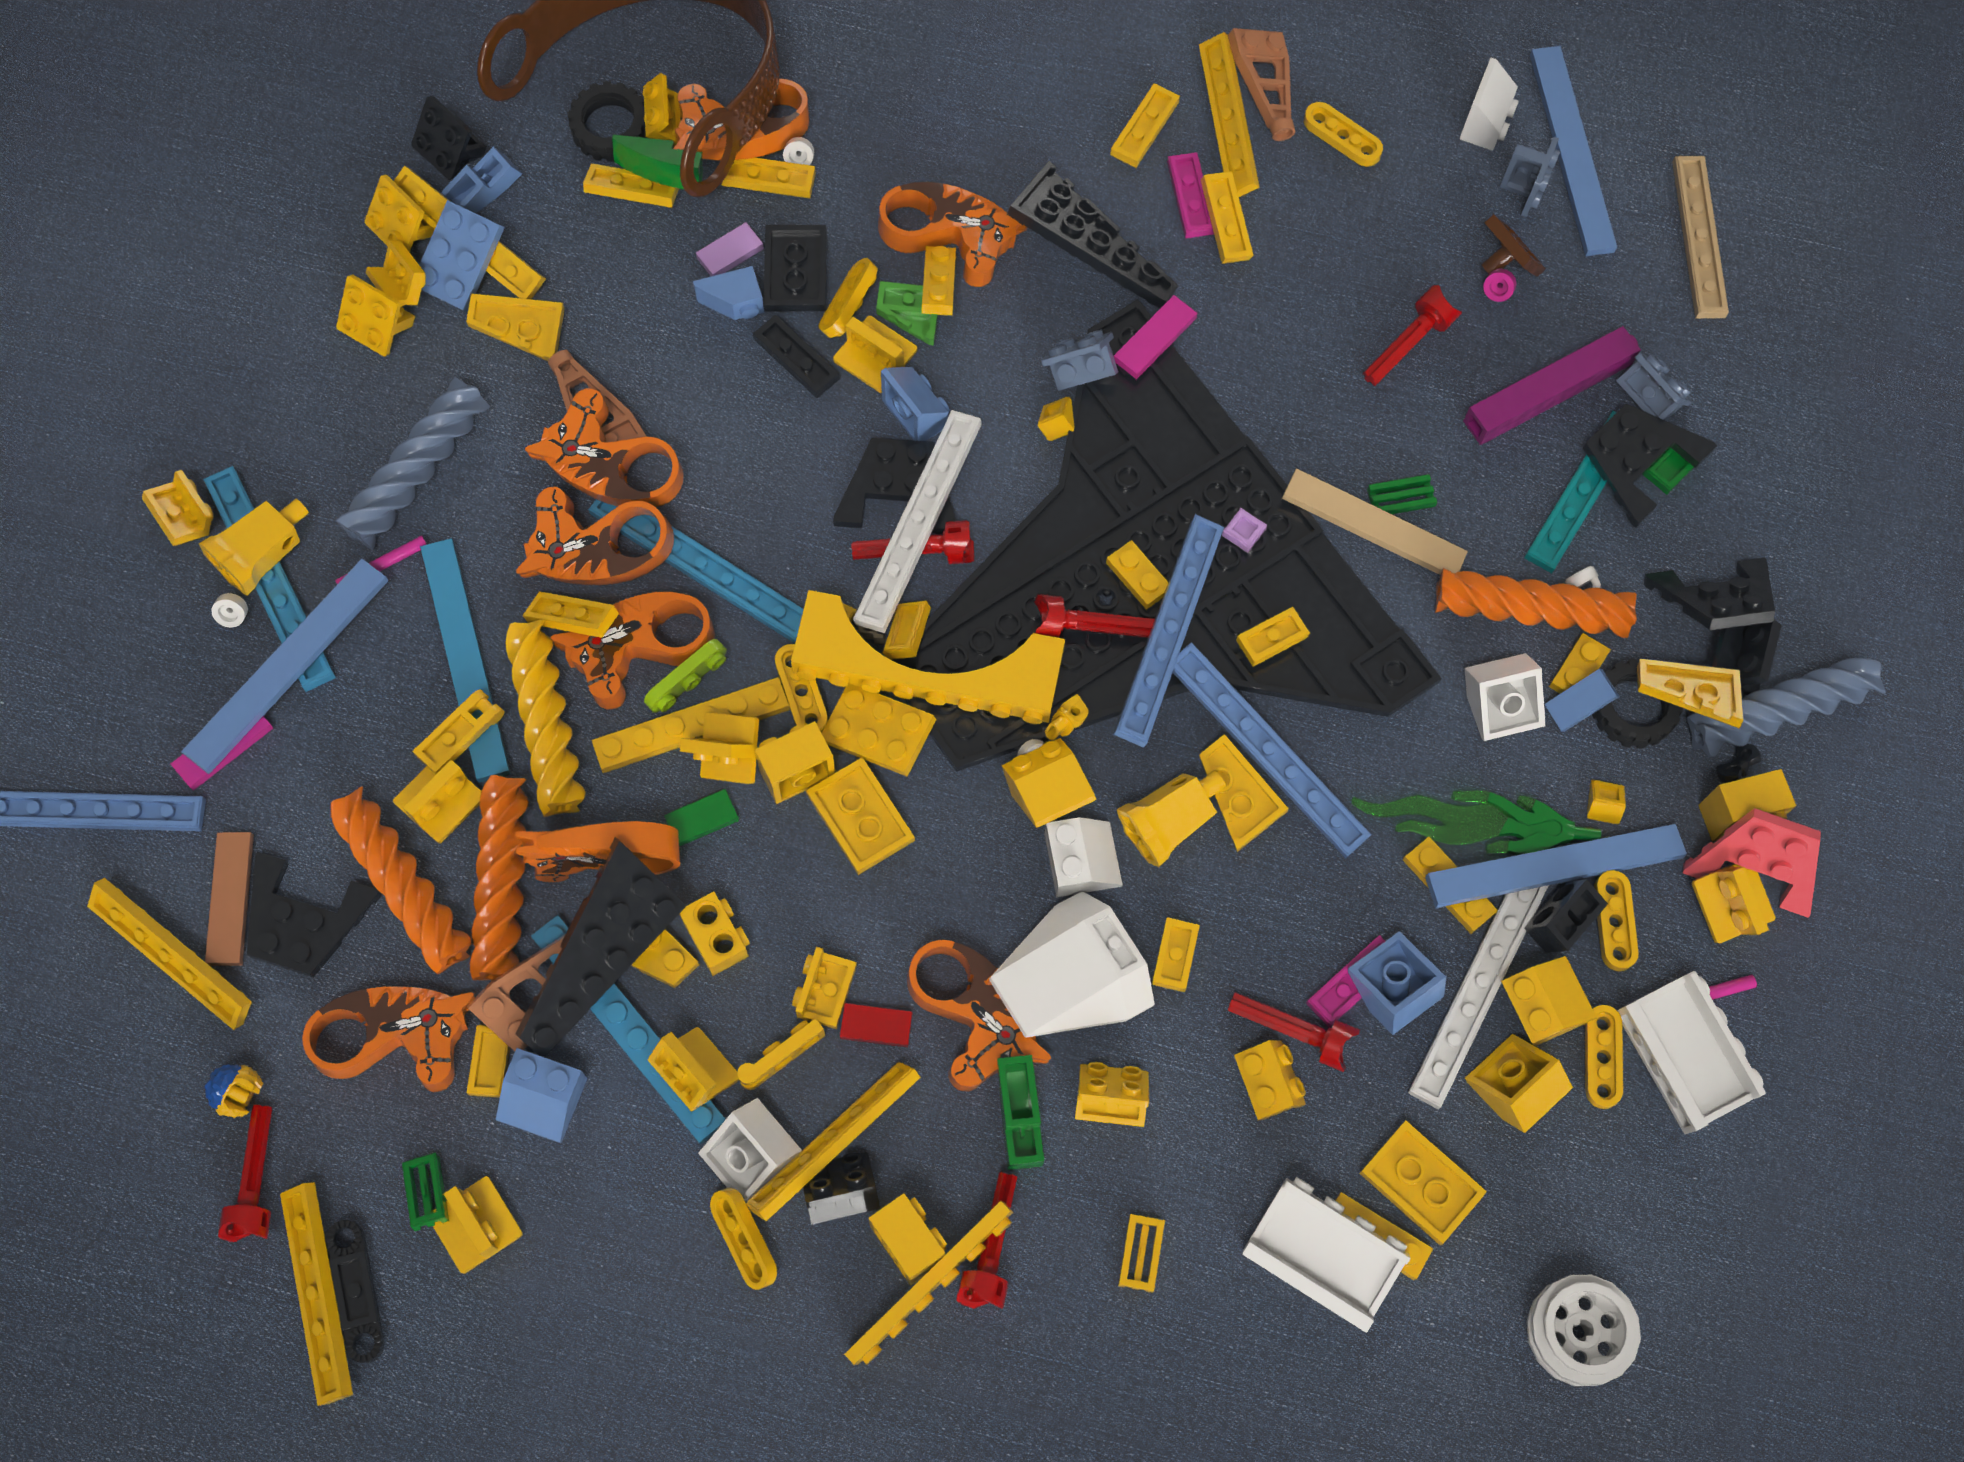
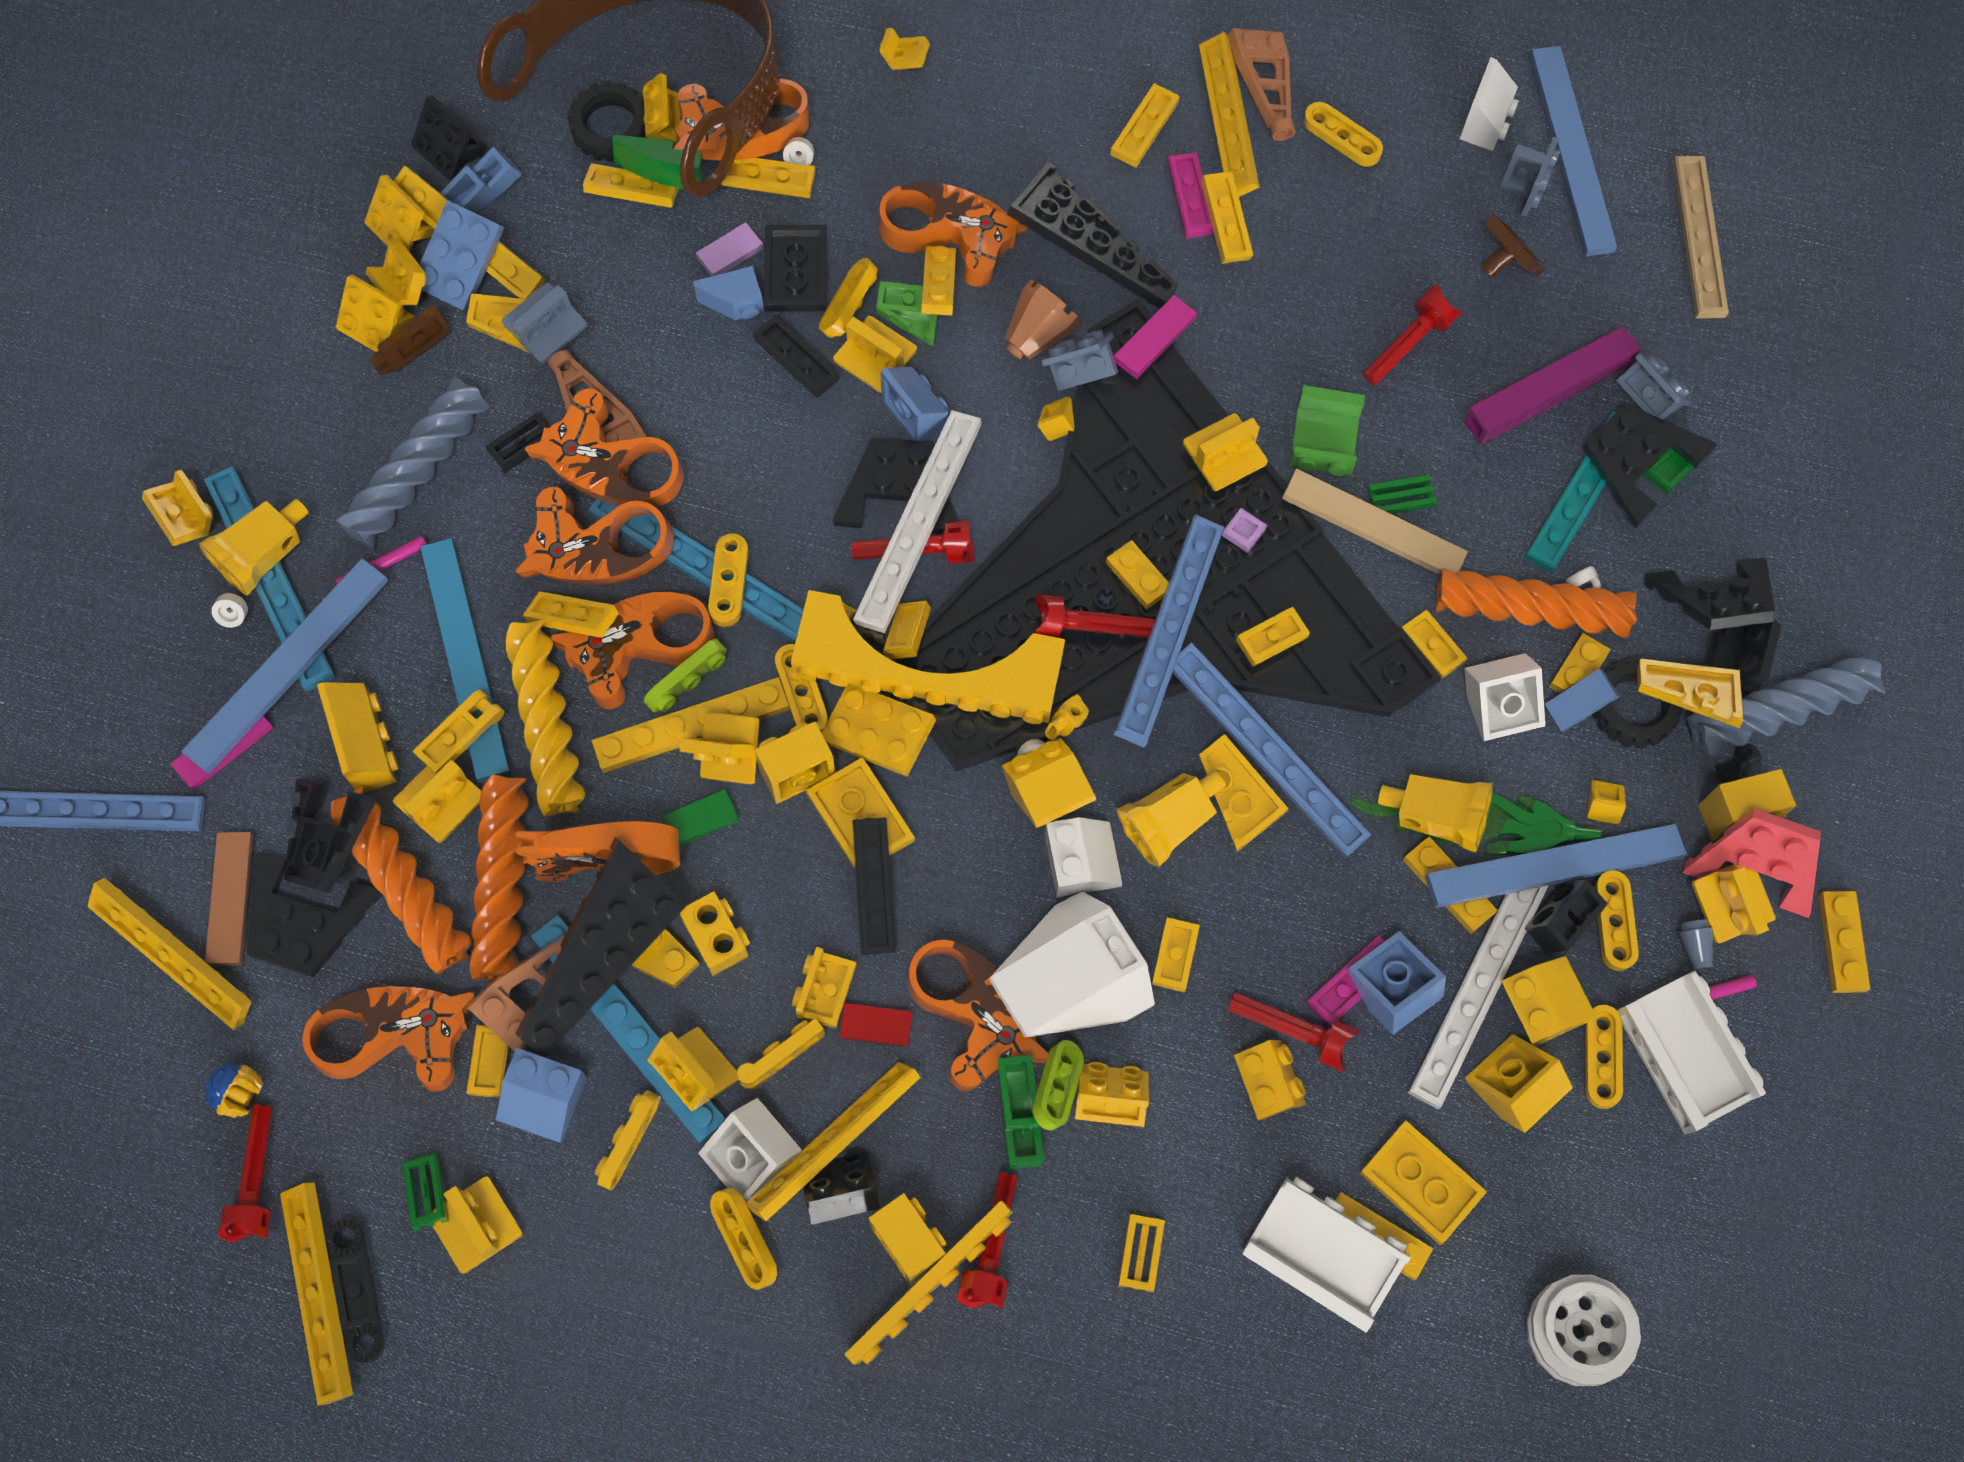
(321, 847): none -> black wing
(358, 735): none -> yellow slope
(410, 341): none -> reddish brown hinge
(516, 453): none -> black tile
(545, 322): none -> sand blue bracket
(627, 1139): none -> yellow plate
(730, 591): none -> yellow plate
(873, 886): none -> black tile
(903, 52): none -> yellow bracket
(1038, 322): none -> nougat cone
(1058, 1085): none -> lime plate
(1226, 451): none -> yellow bracket
(1326, 430): none -> bright green panel
(1434, 644): none -> yellow plate
(1442, 808): none -> yellow piece
(1500, 285): dark pink tile -> none
(1698, 943): none -> sand blue cone
(1844, 942): none -> yellow plate

